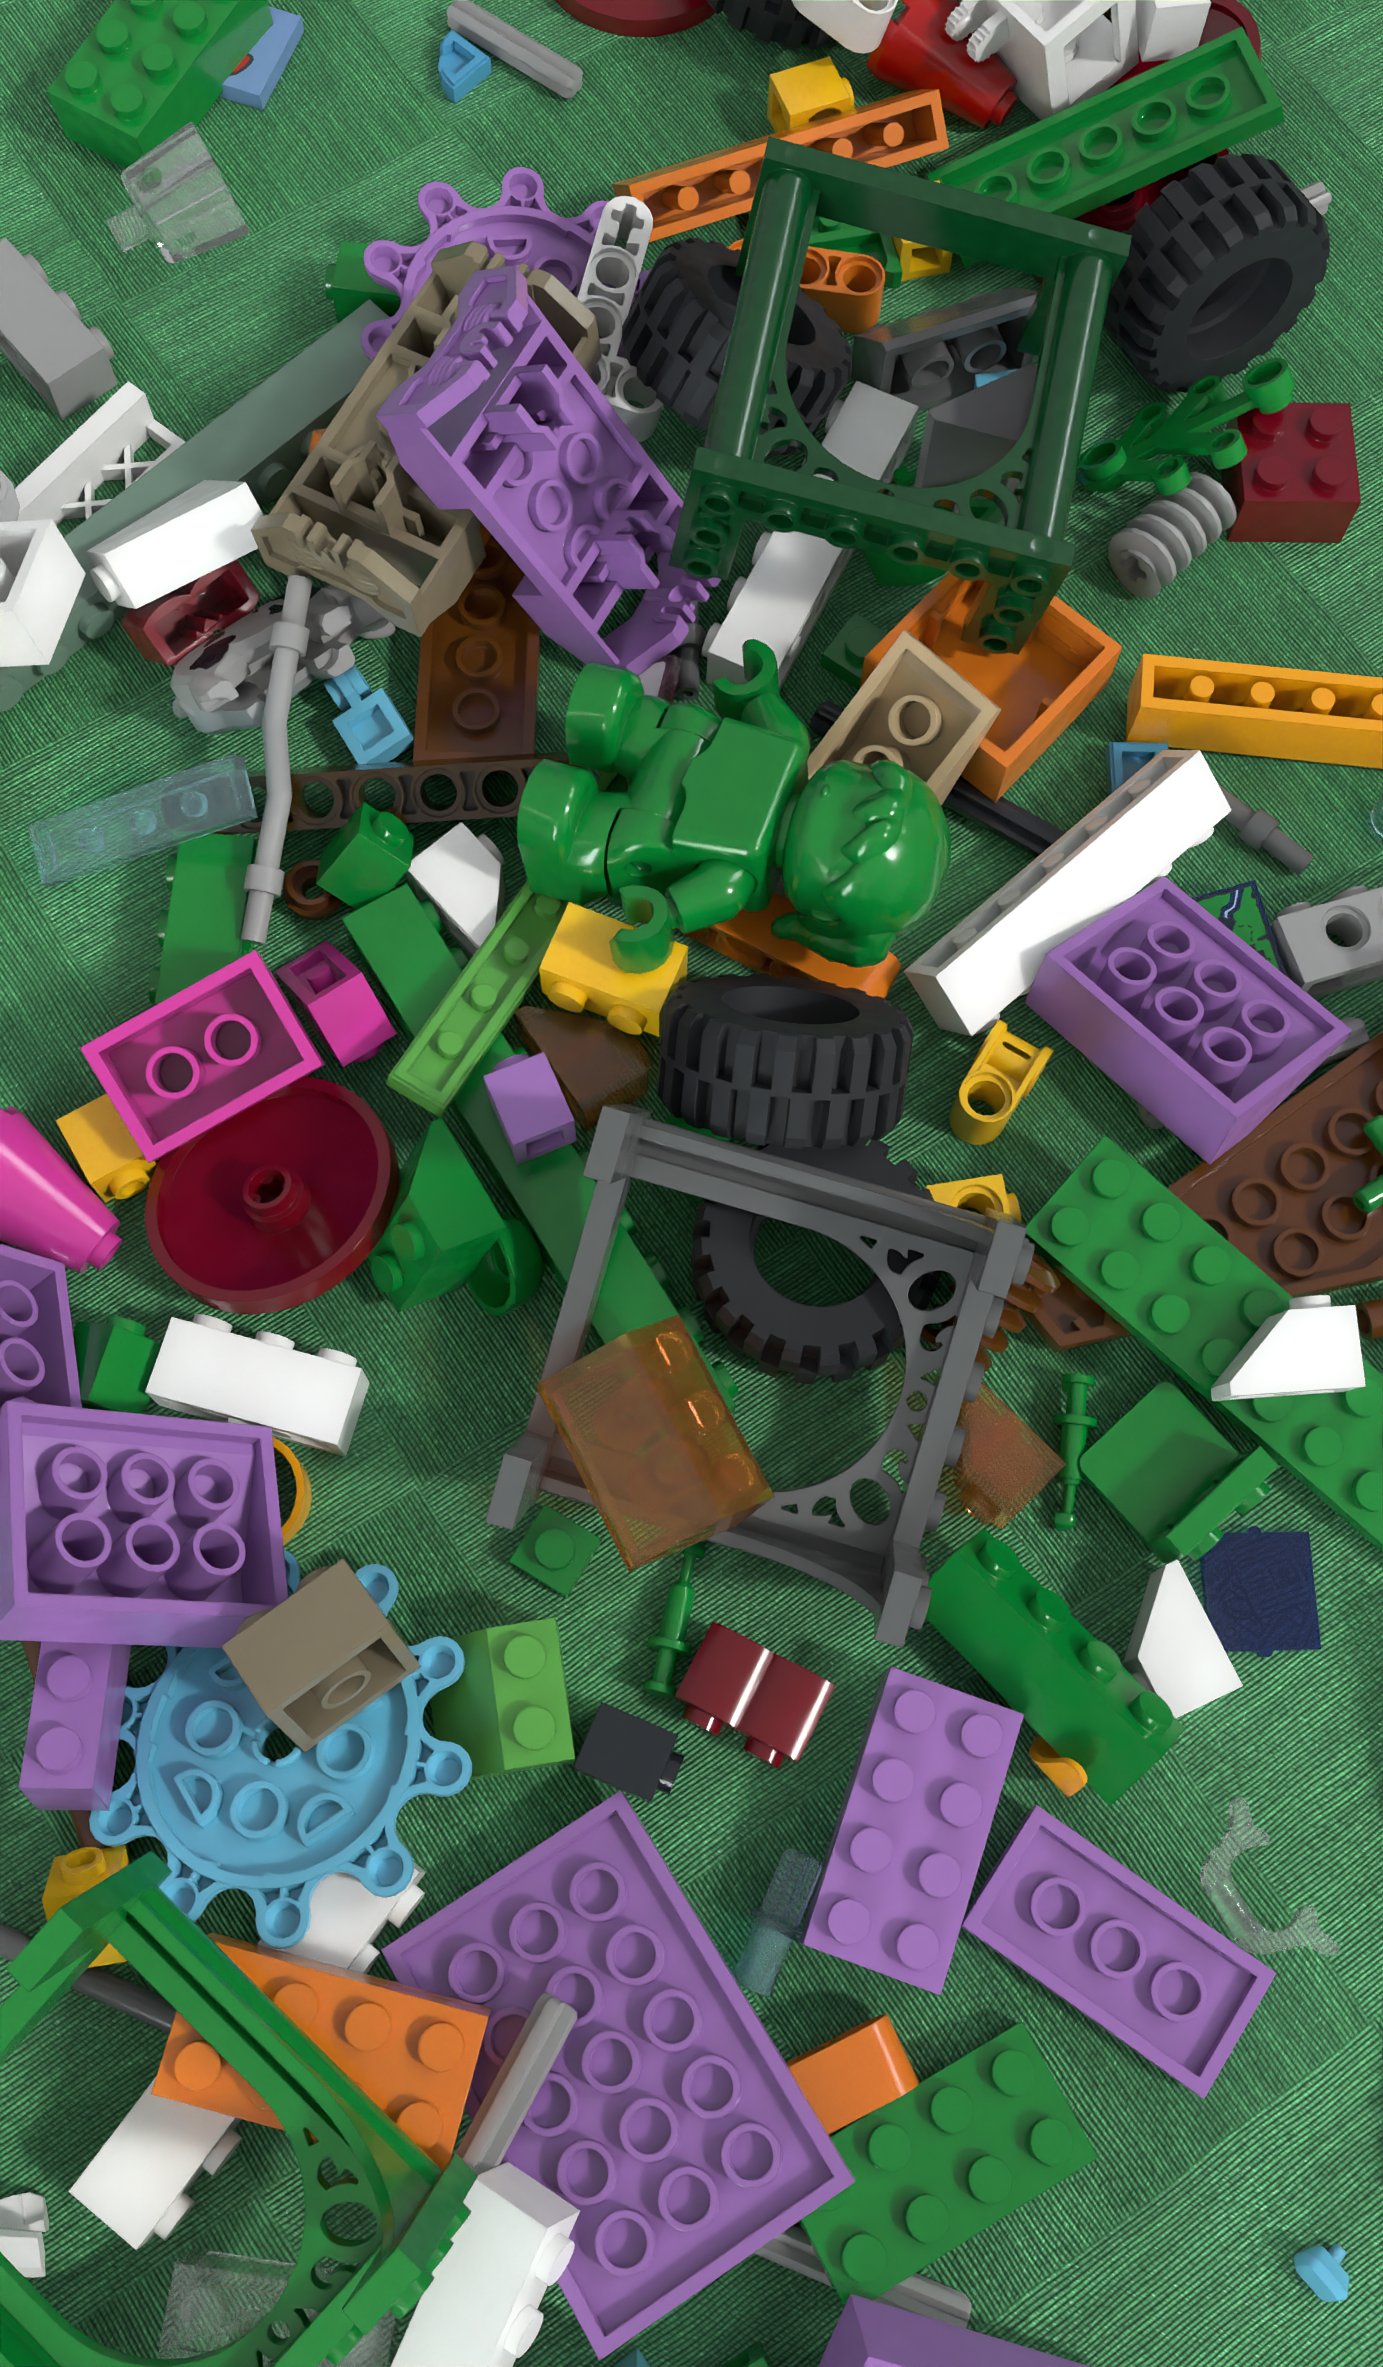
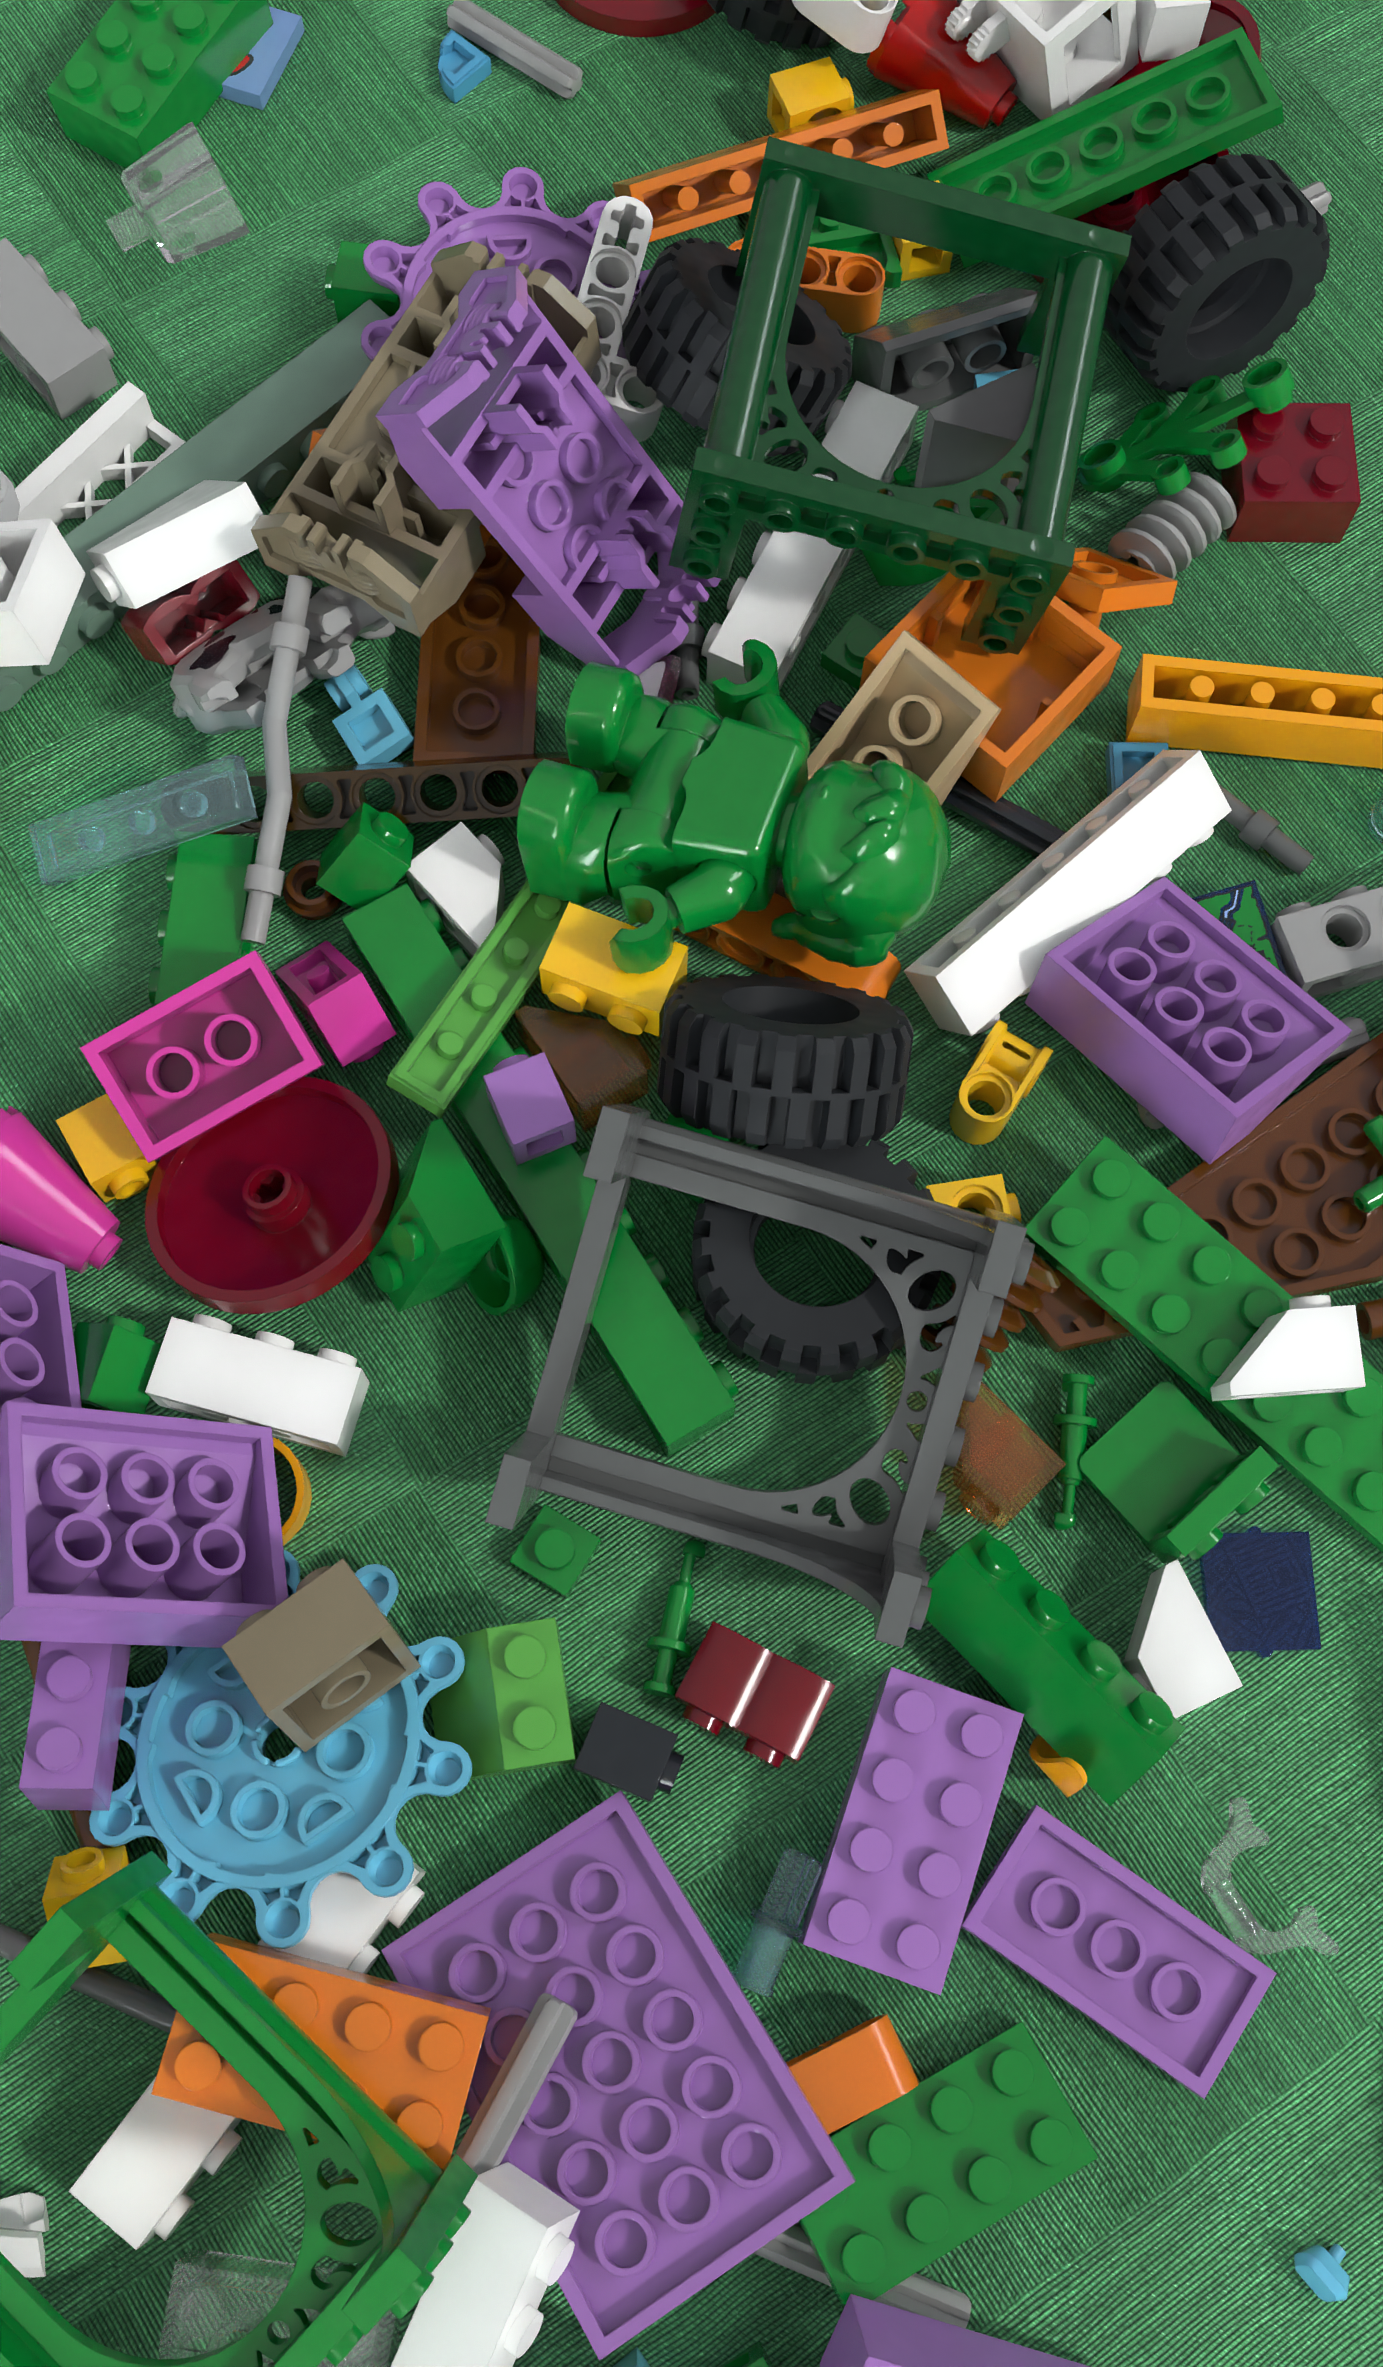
(655, 1442): clear orange slope -> none
(1109, 584): none -> orange tile

